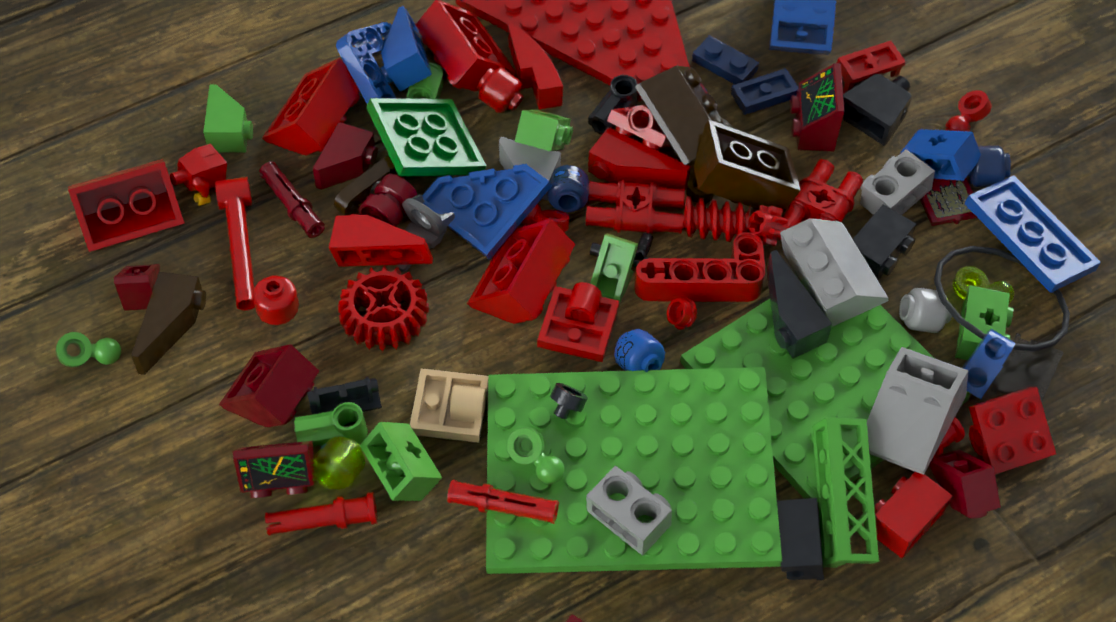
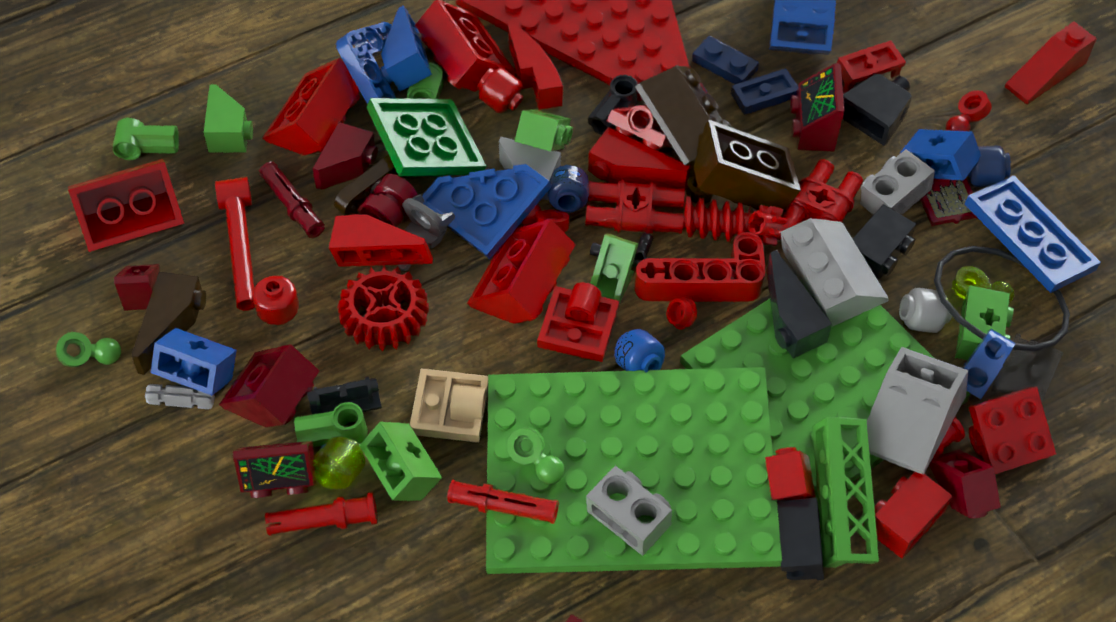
(136, 138): none -> bright green piece
(178, 396): none -> light grey axle
(193, 361): none -> blue brick
(199, 171): red piece -> none
(567, 399): black tile -> none
(790, 475): none -> red brick
(1052, 63): none -> red slope

